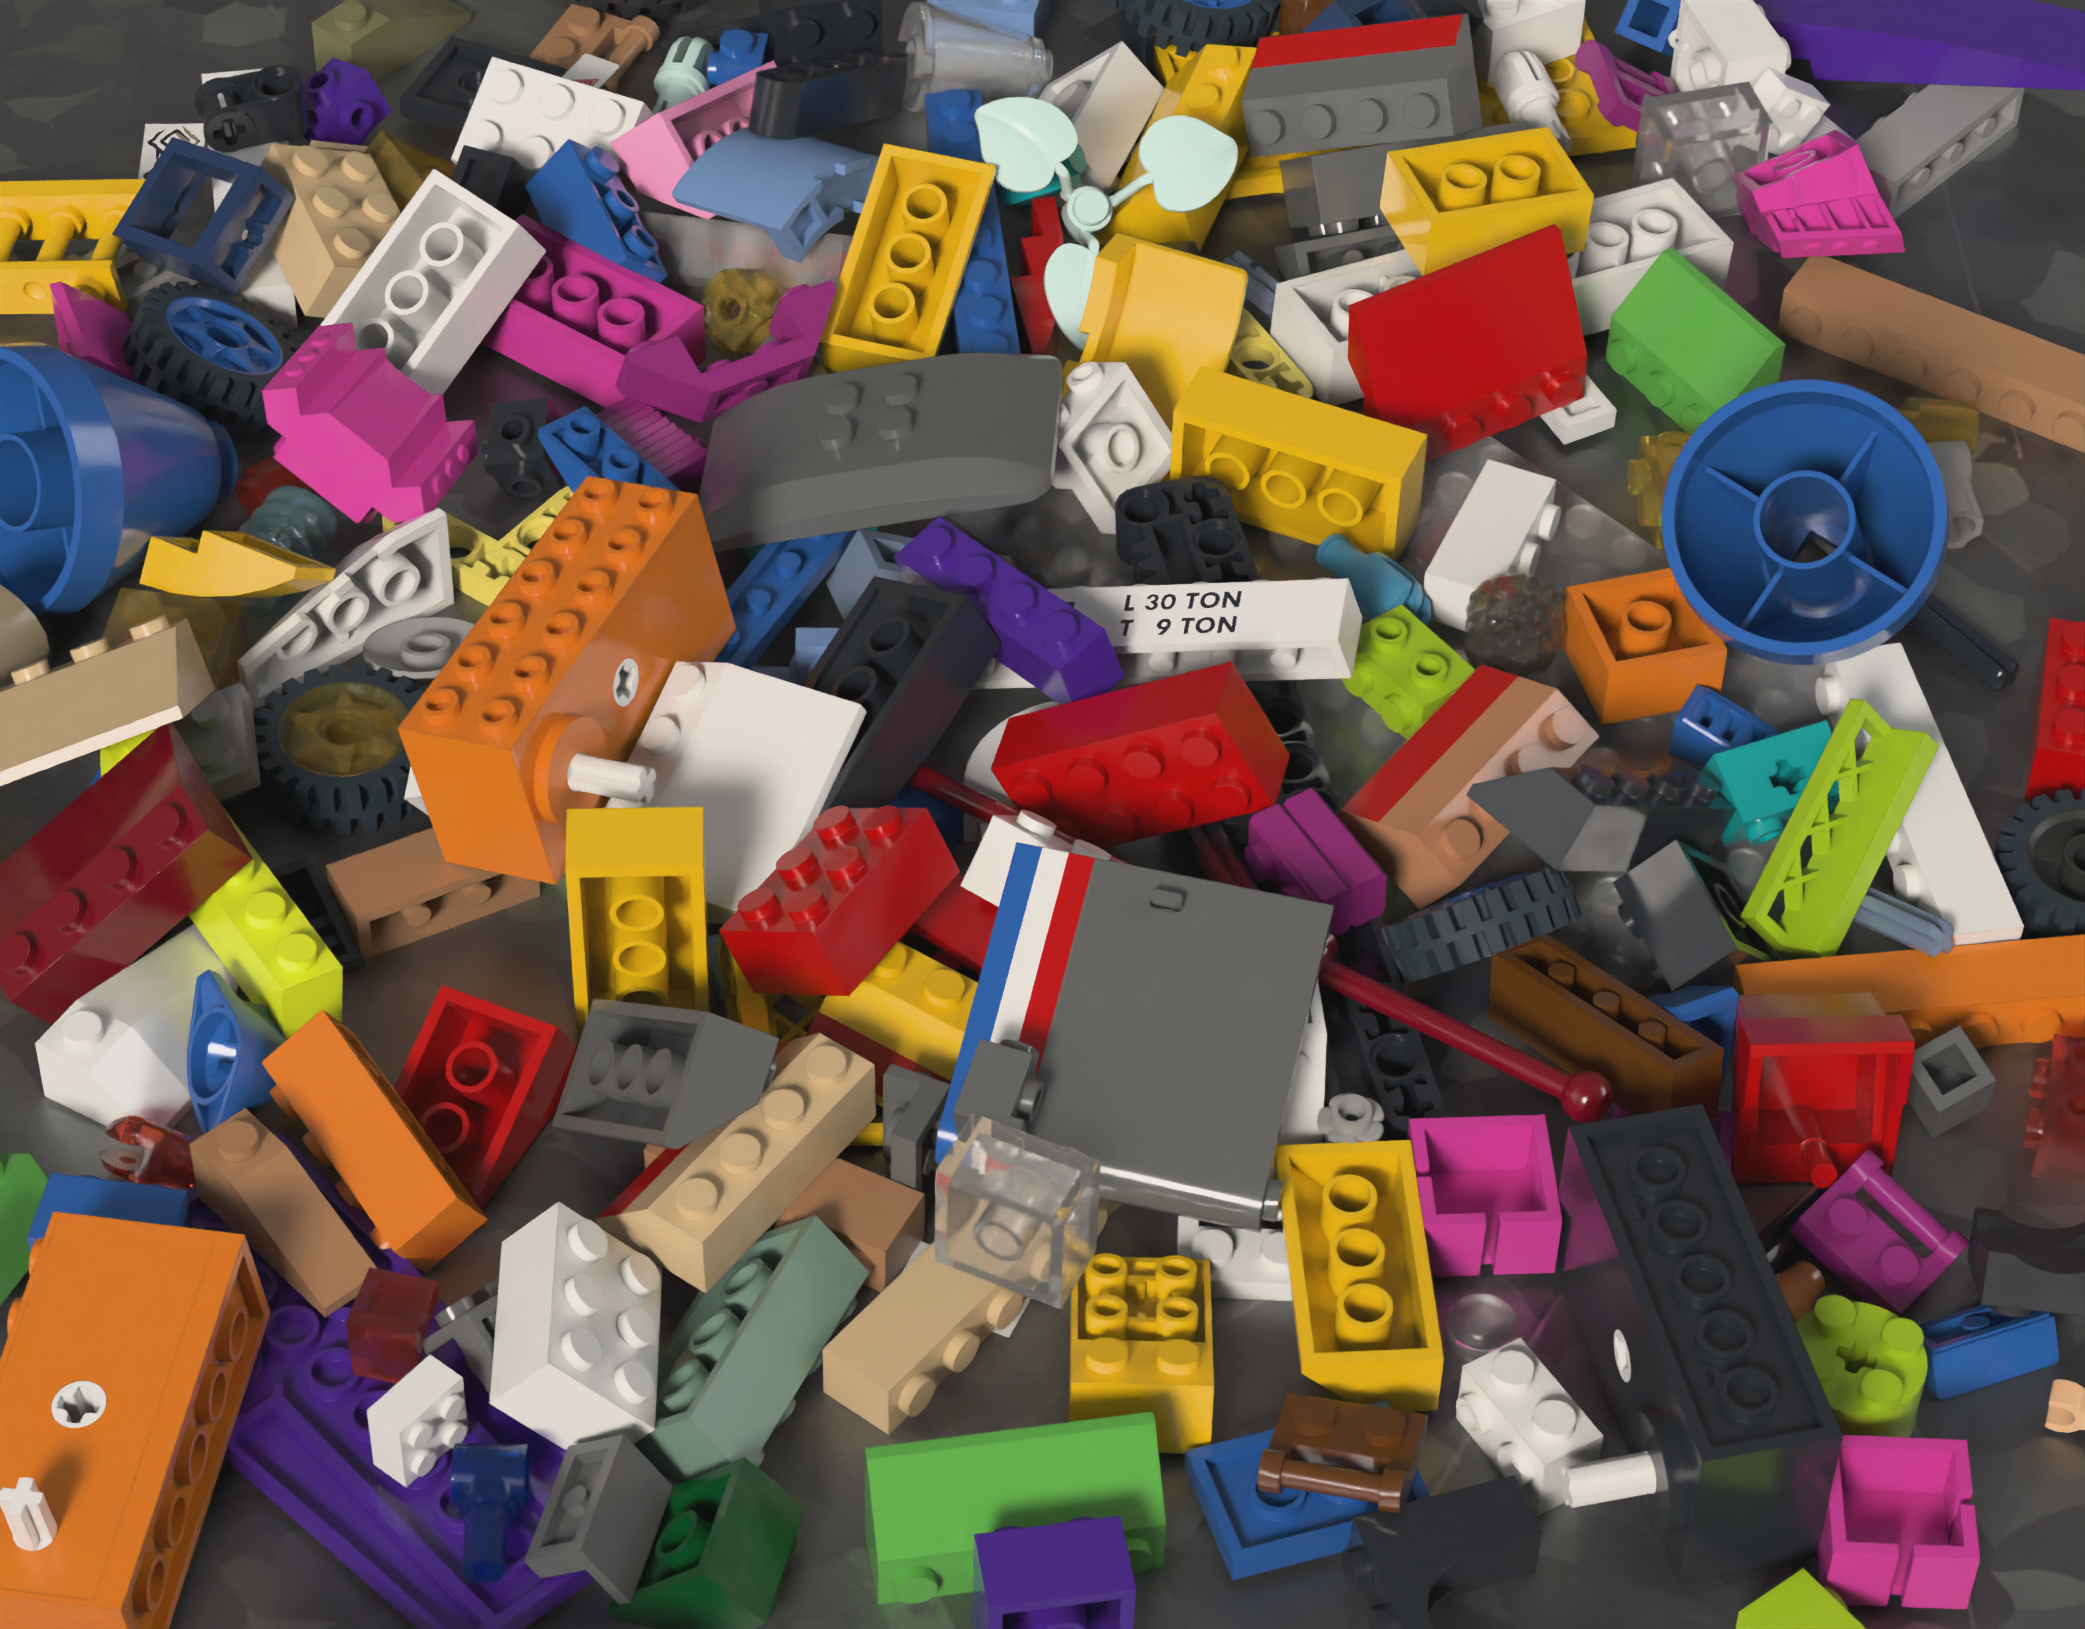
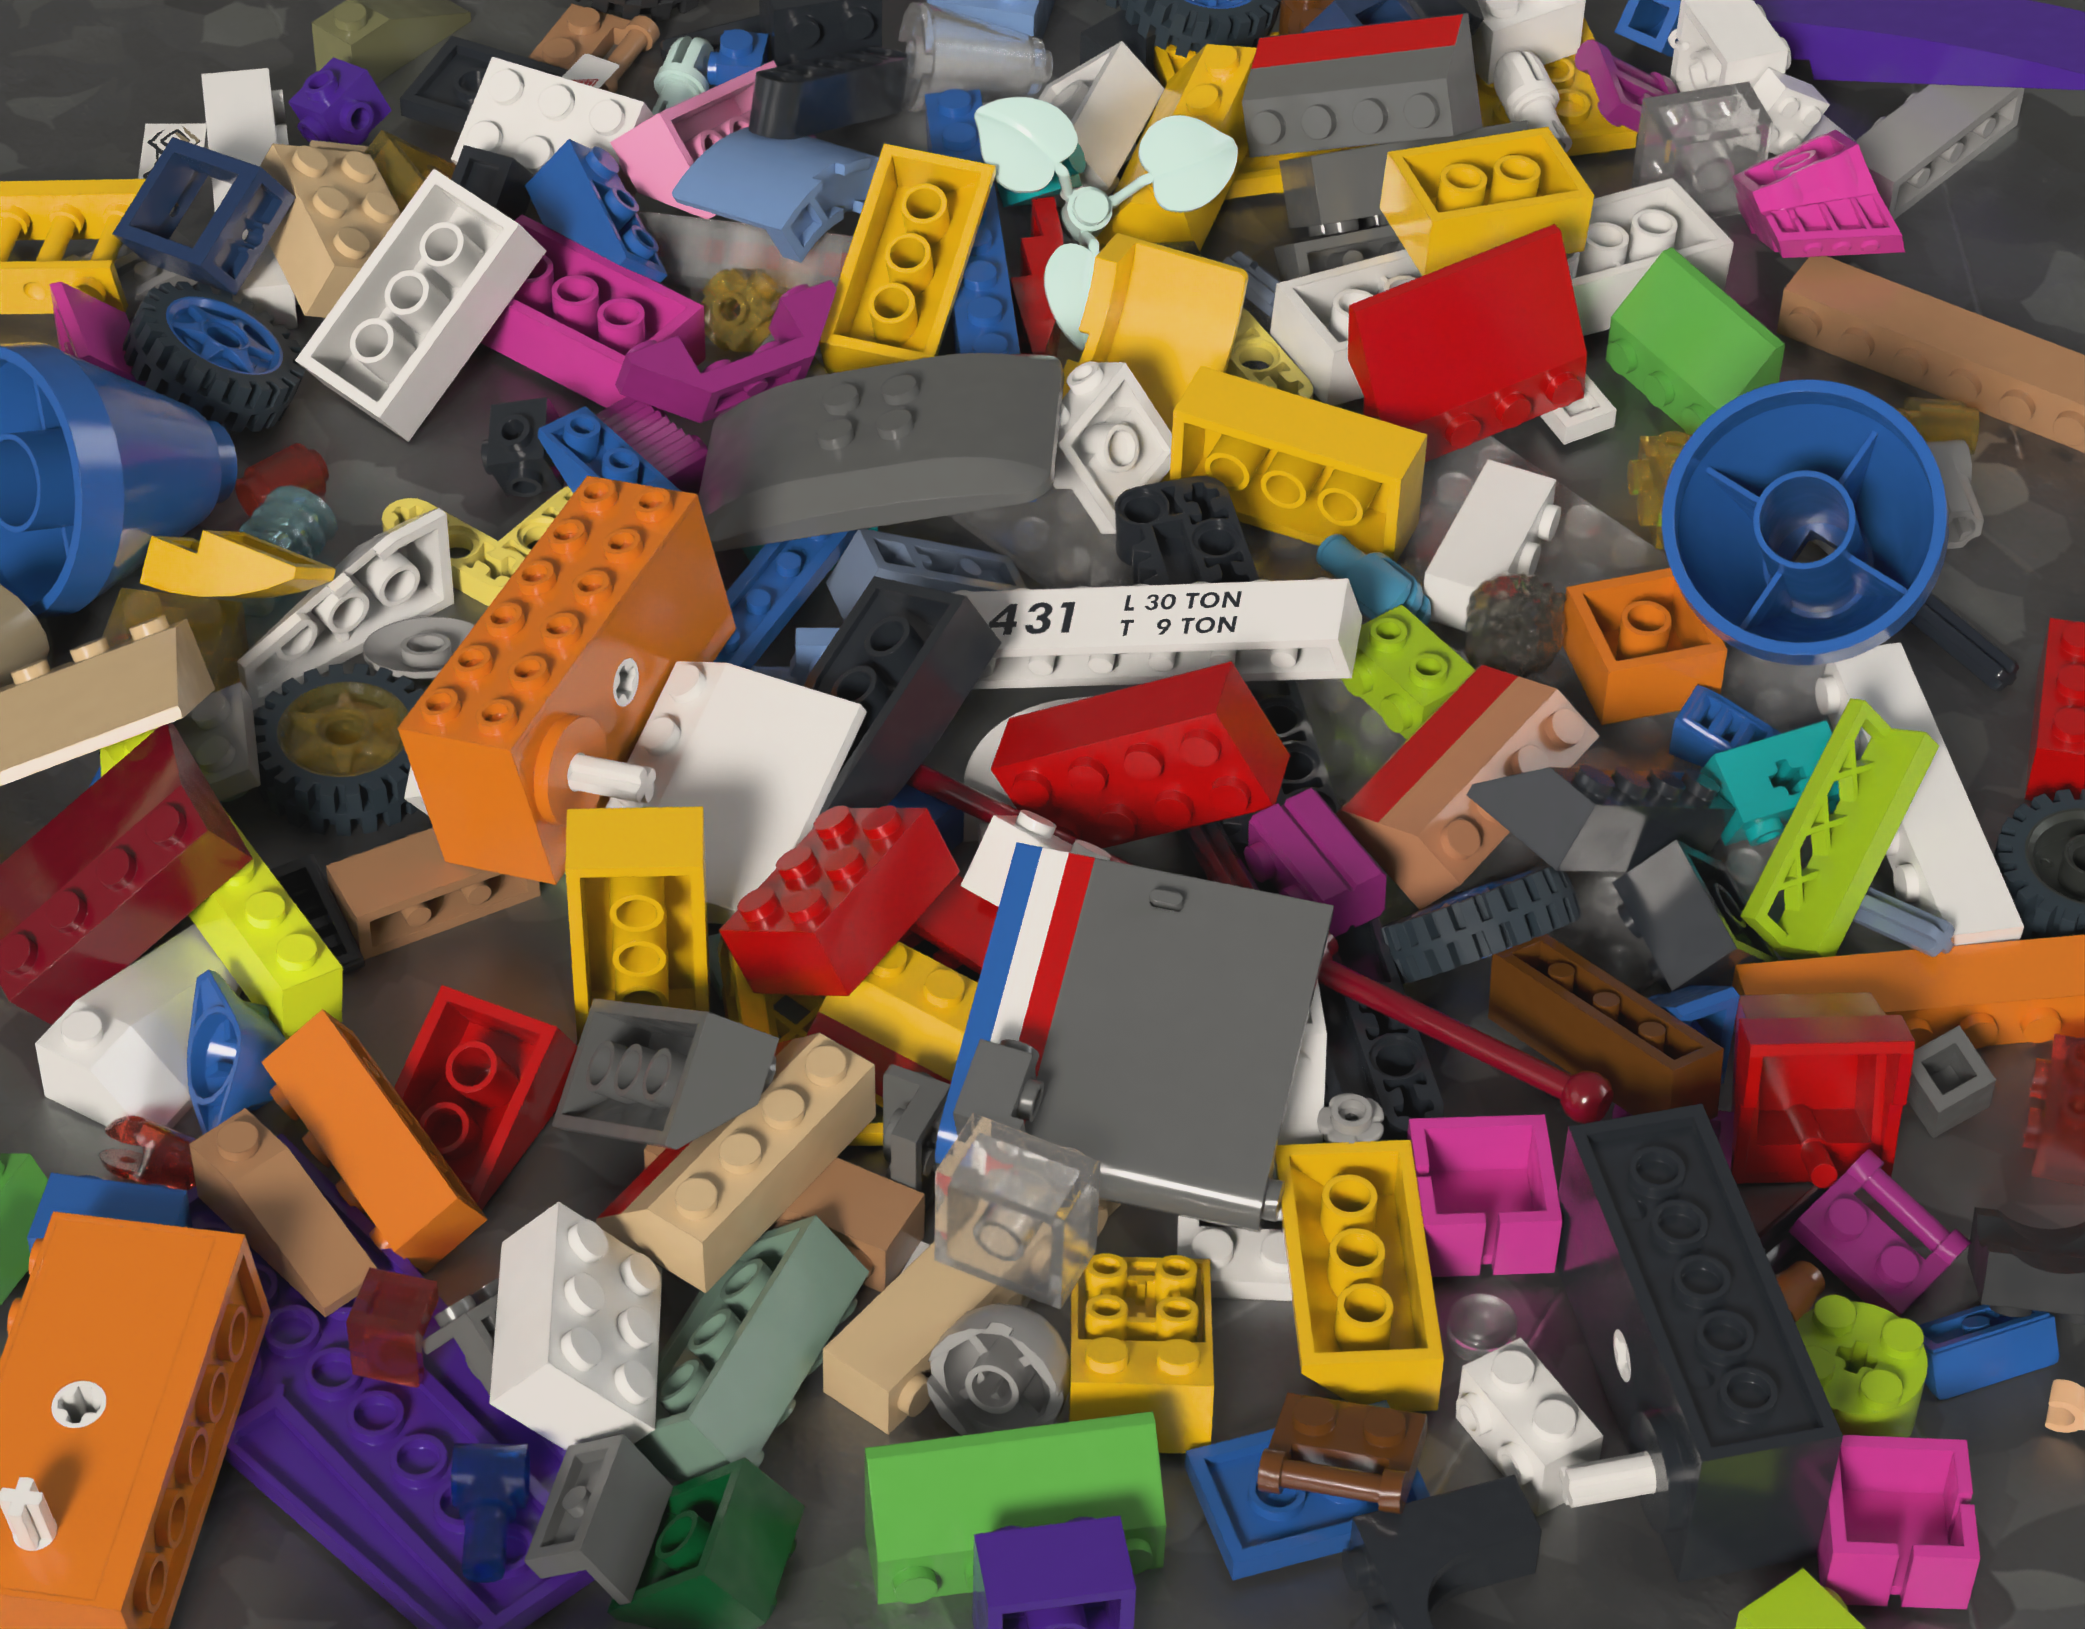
(259, 108): black piece -> none
(364, 430): dark pink slope -> none
(418, 1421): white piece -> none
(999, 1371): none -> light grey cylinder
(1039, 632): dark purple brick -> none

